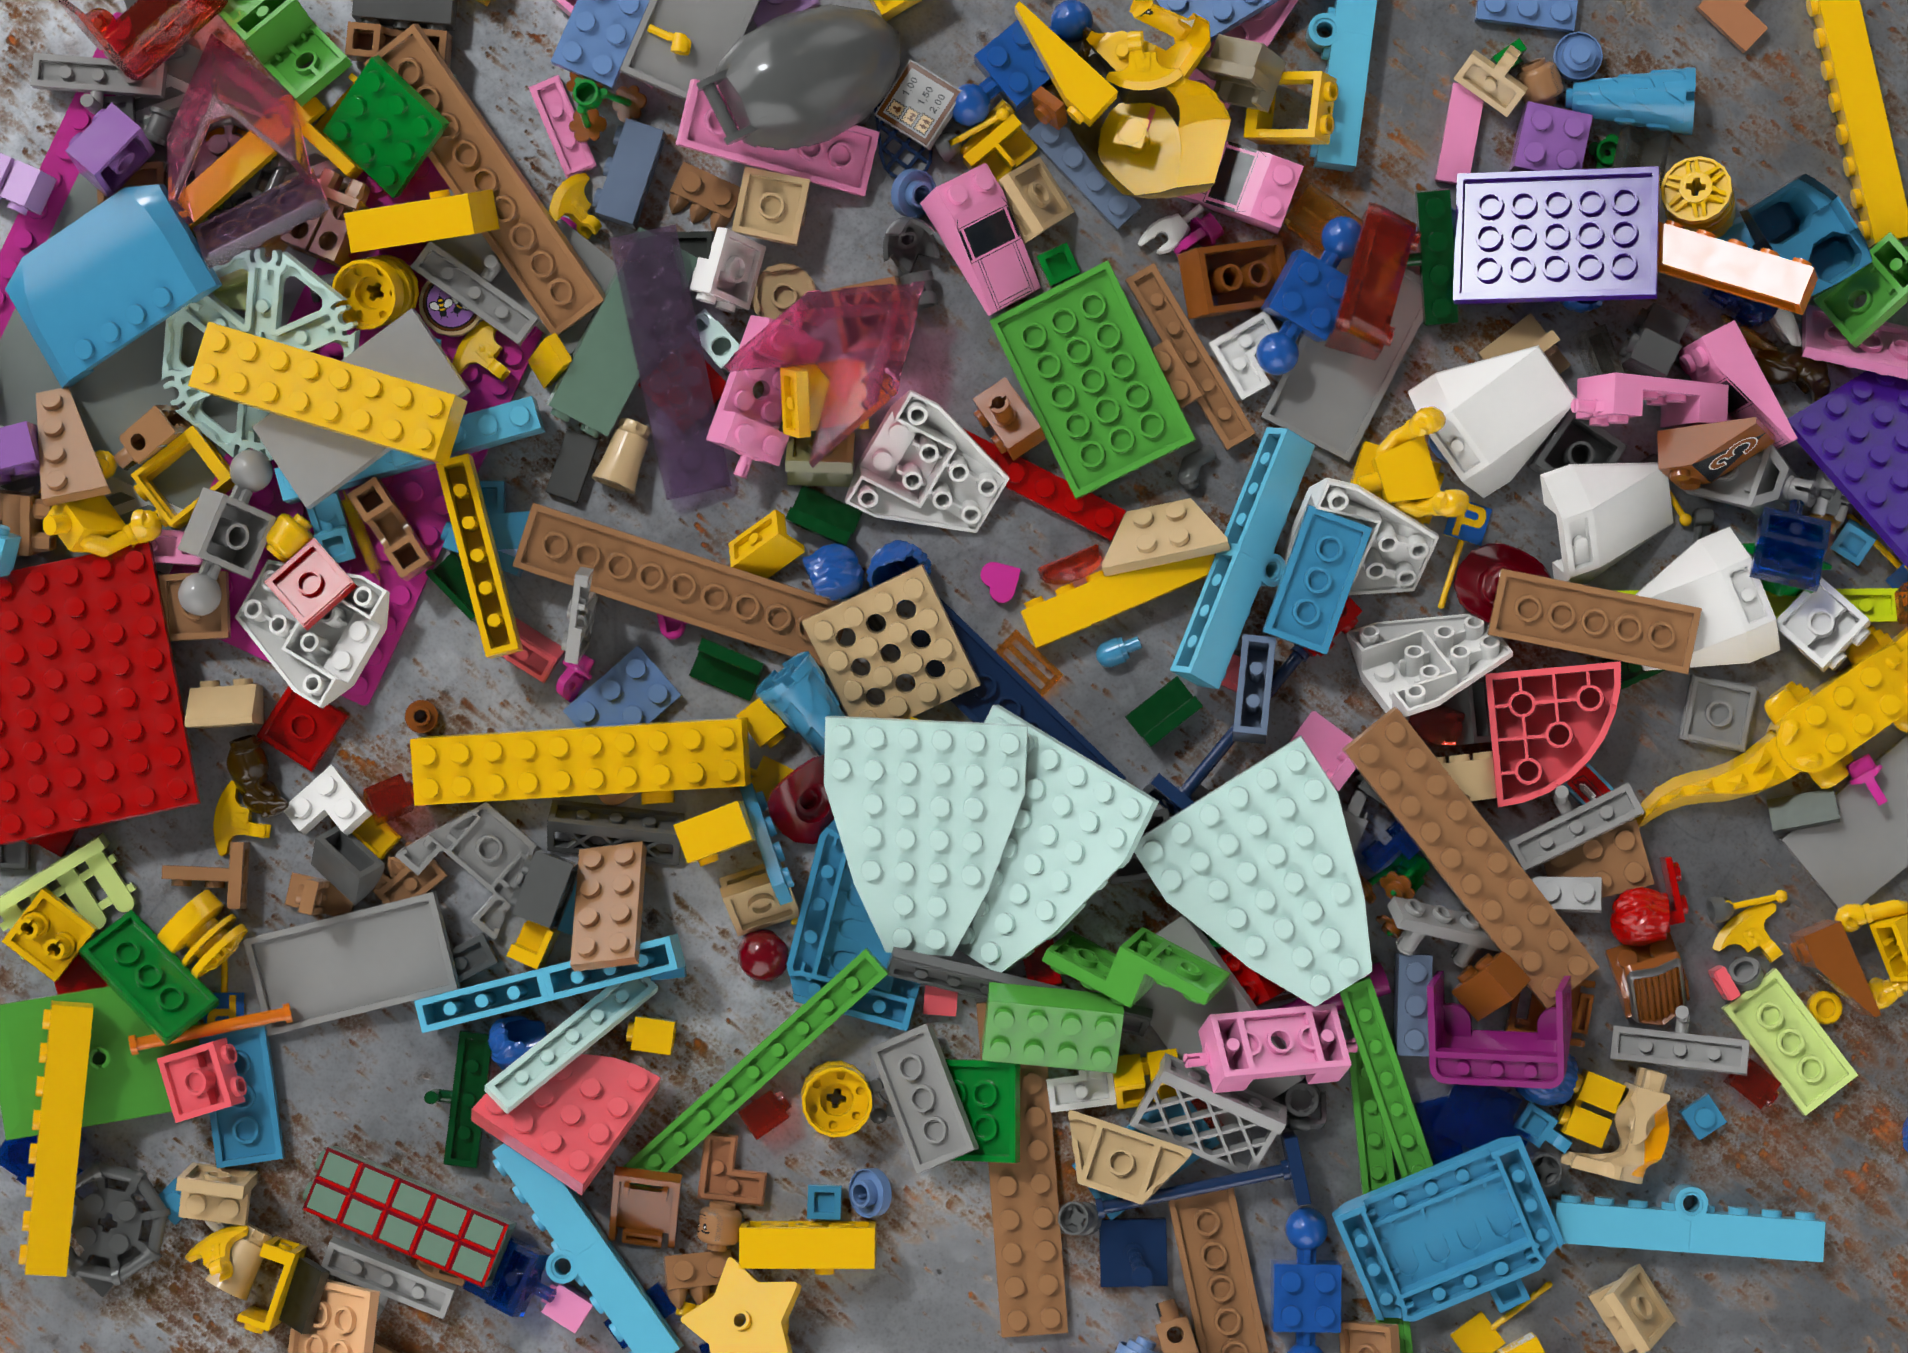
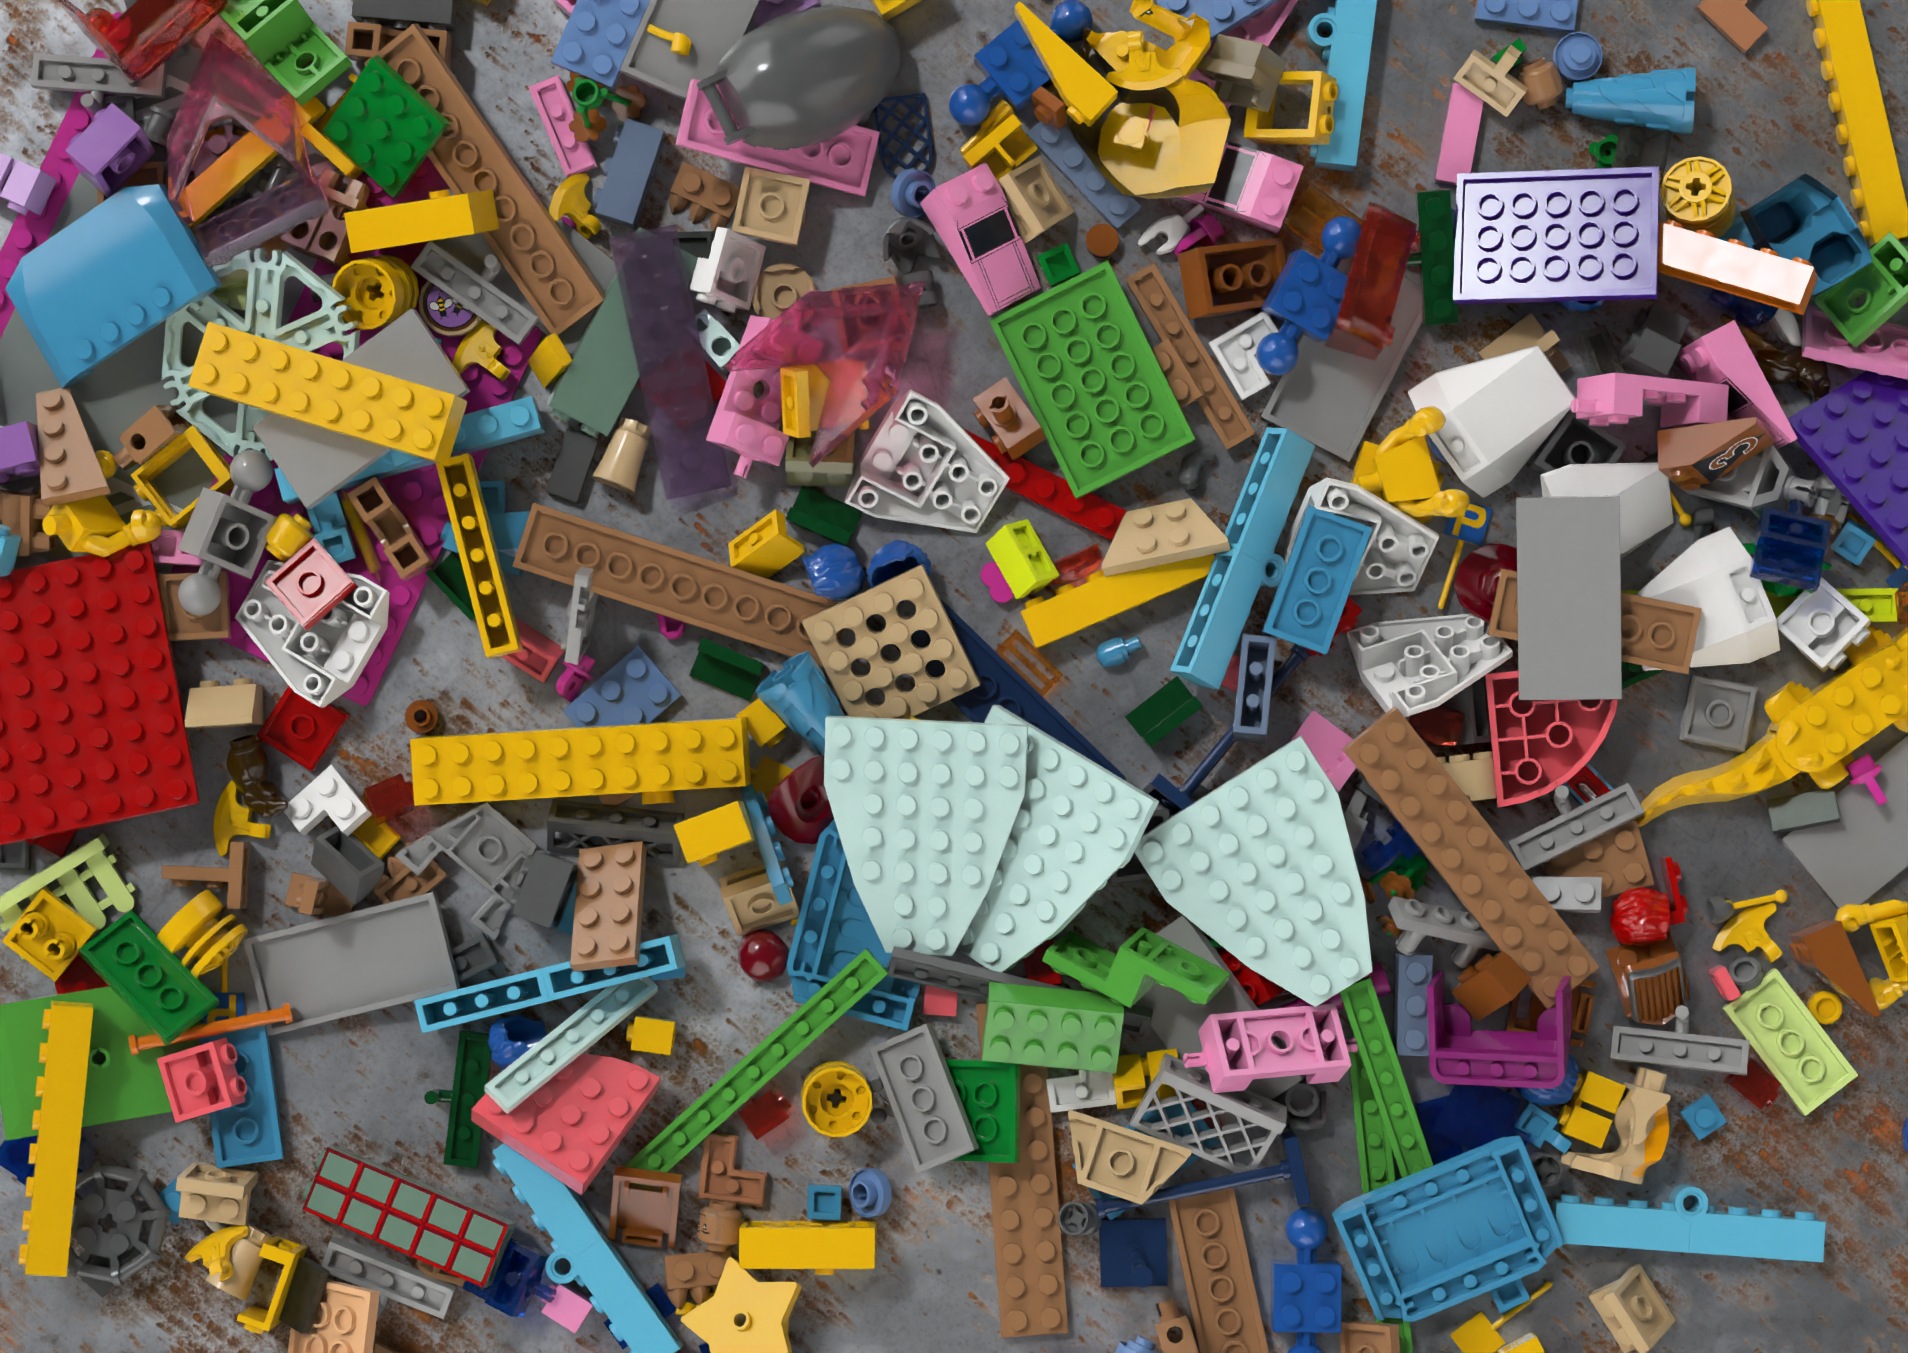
(534, 945): yellow panel -> none
(919, 104): tile -> none
(950, 144): hinge -> none
(1022, 558): none -> neon yellow hinge
(1102, 240): none -> dark orange tile
(1550, 139): medium lavender brick -> none
(1569, 597): none -> light grey tile

